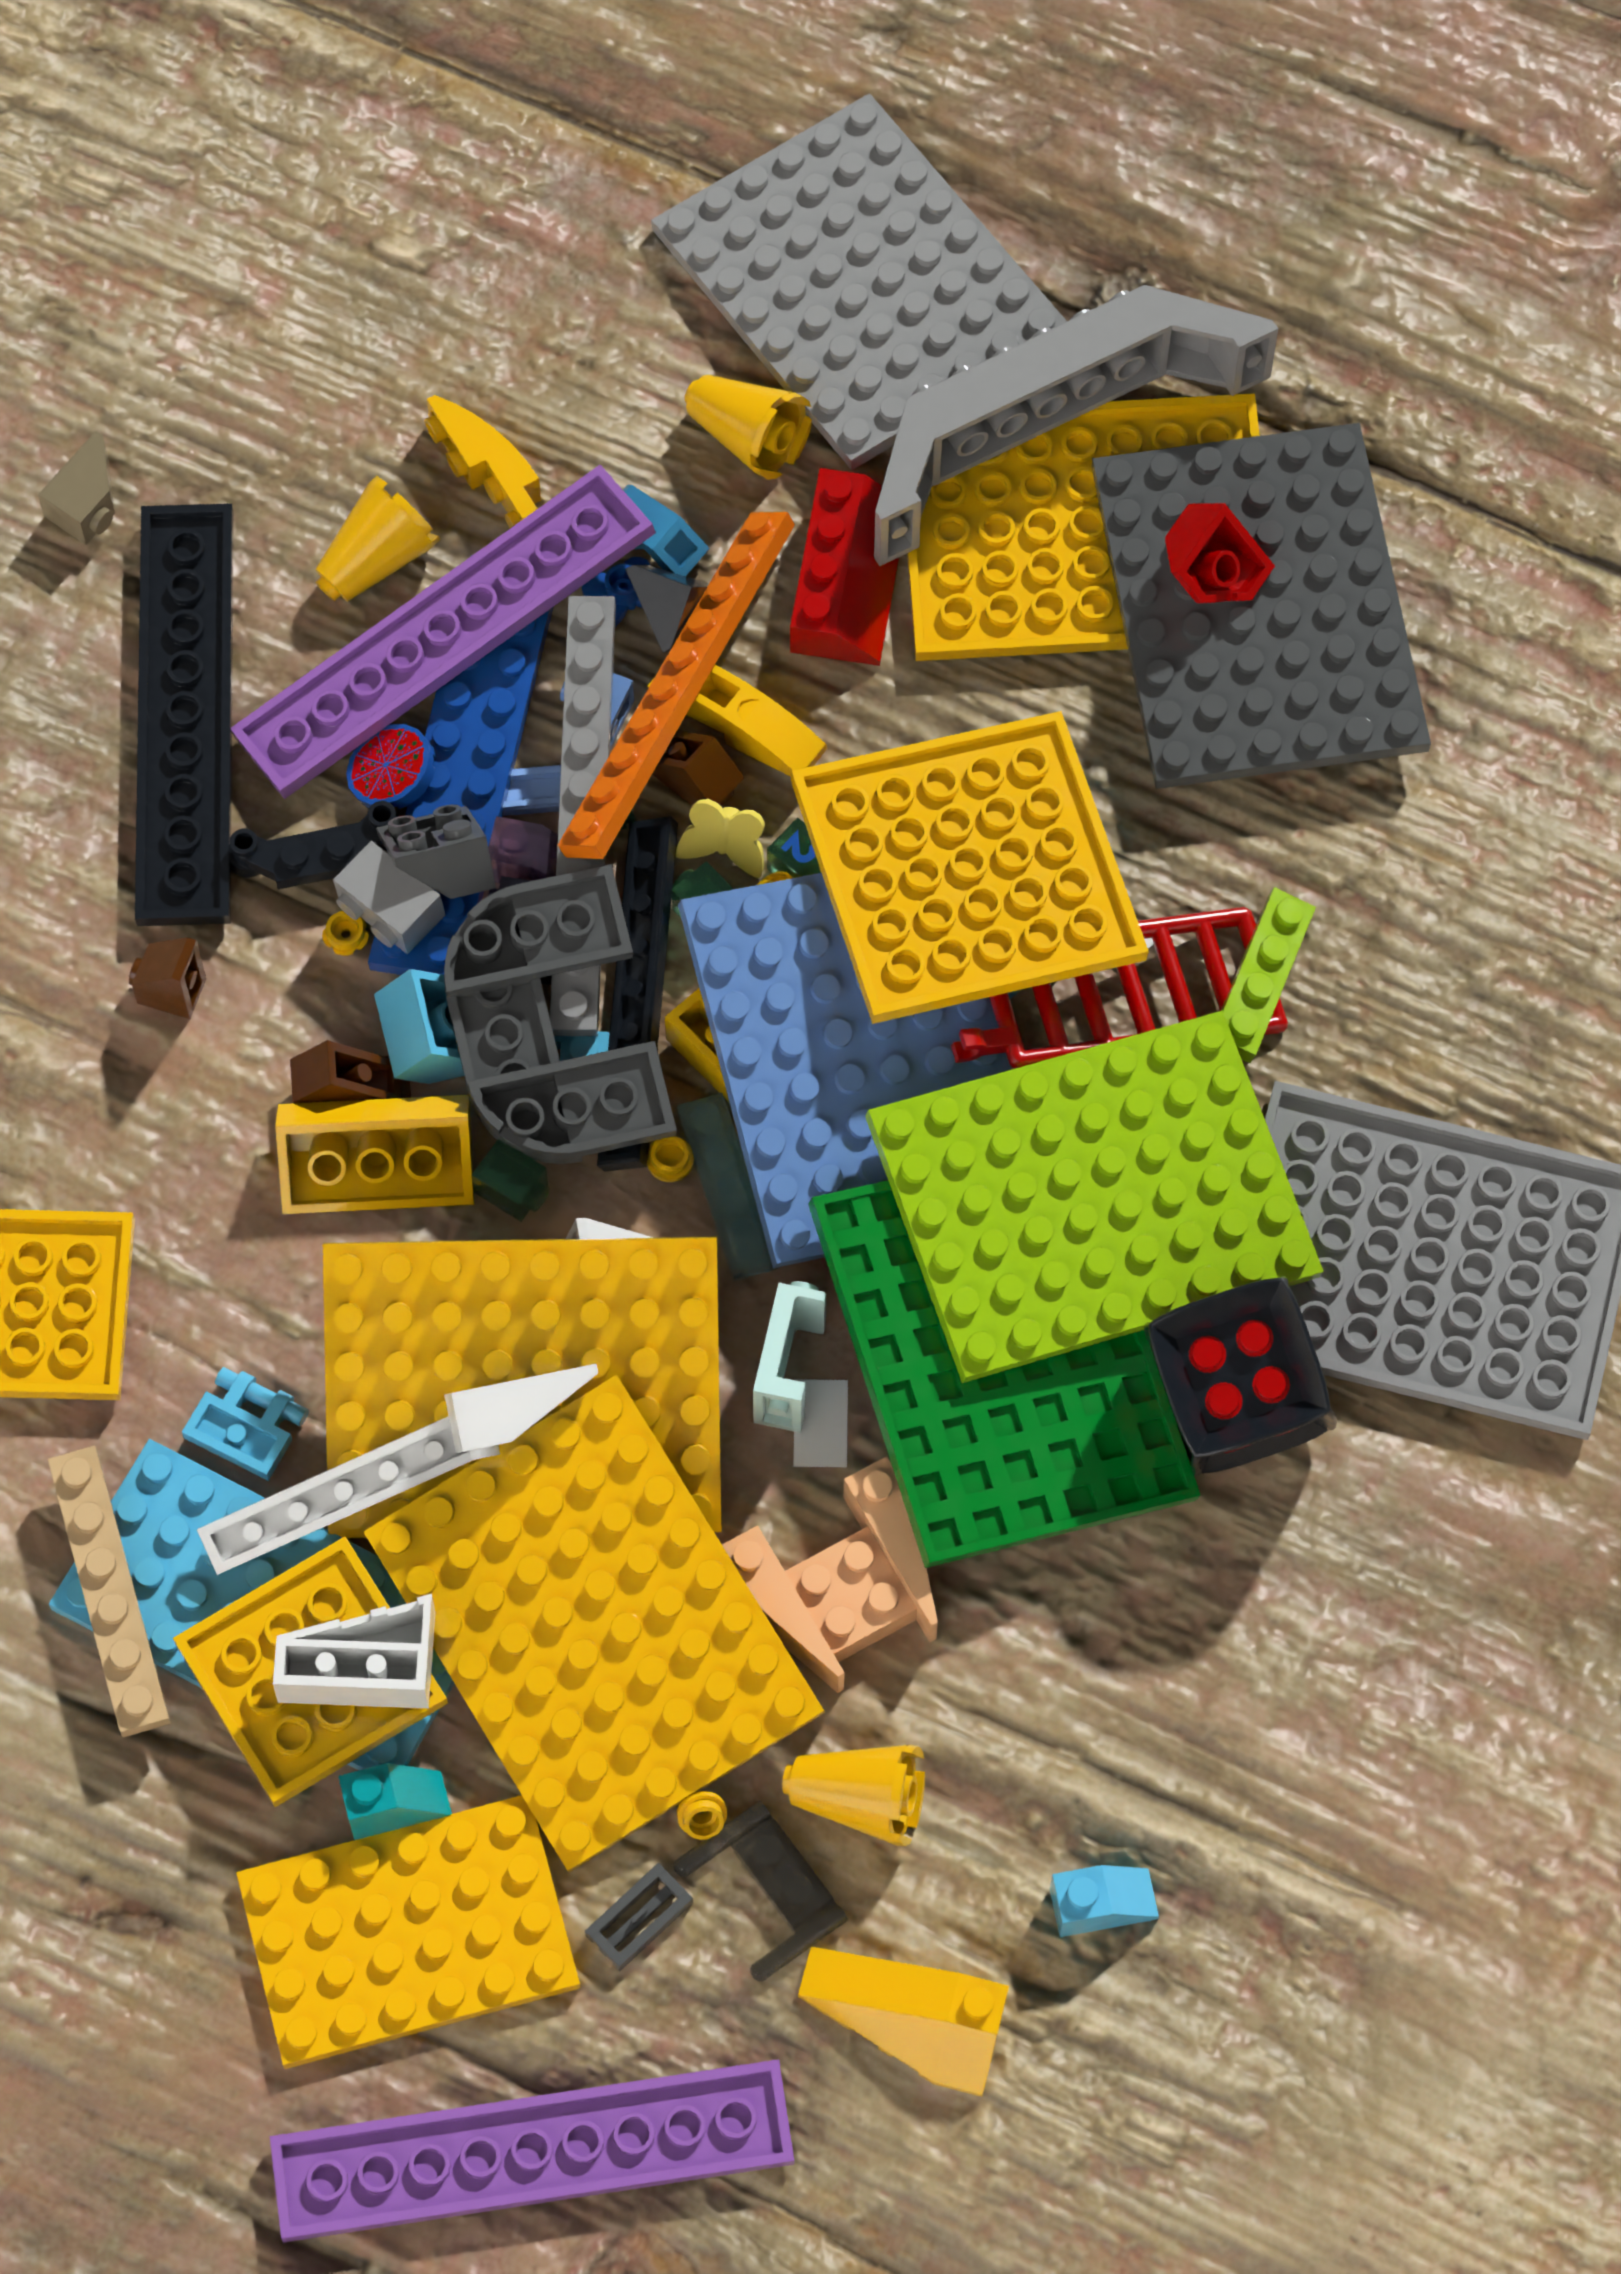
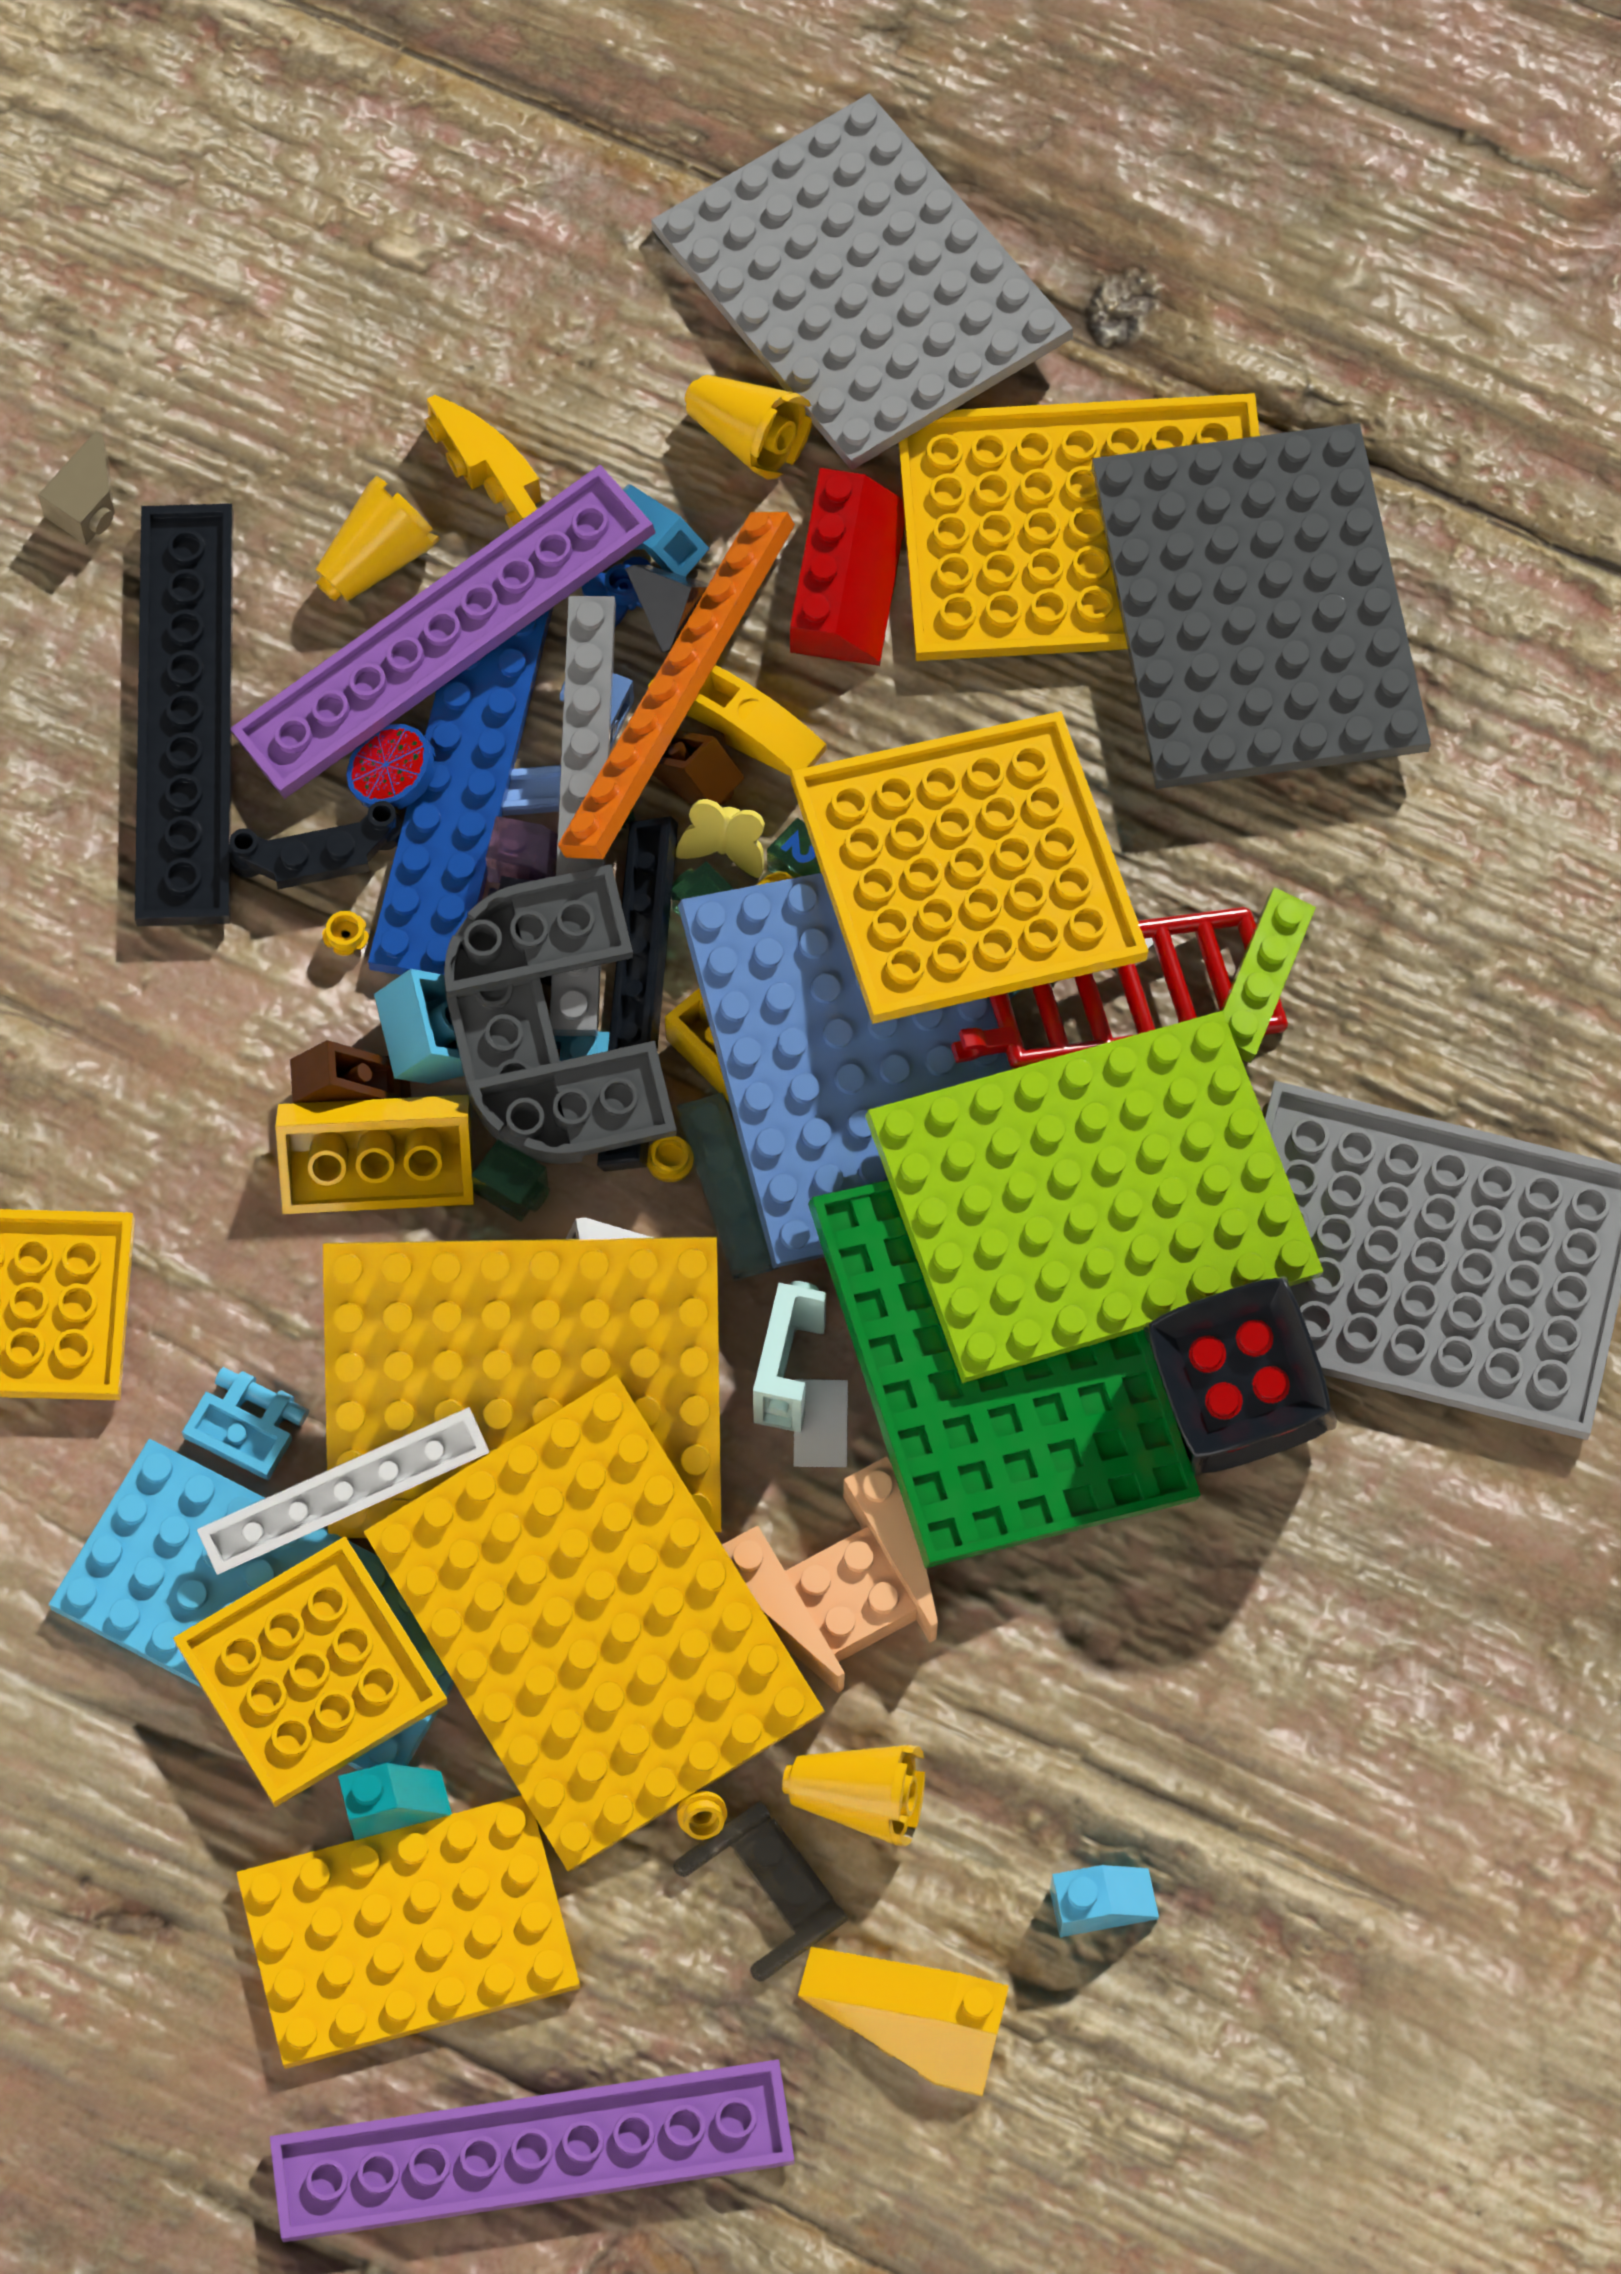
(108, 1591): tan plate -> none
(169, 976): reddish brown slope -> none
(361, 1660): white wedge -> none
(387, 899): light grey brick -> none
(441, 850): dark grey slope -> none
(503, 1411): white slope -> none
(607, 1947): dark grey tile -> none
(1054, 380): light grey slope -> none
(1215, 555): red slope -> none

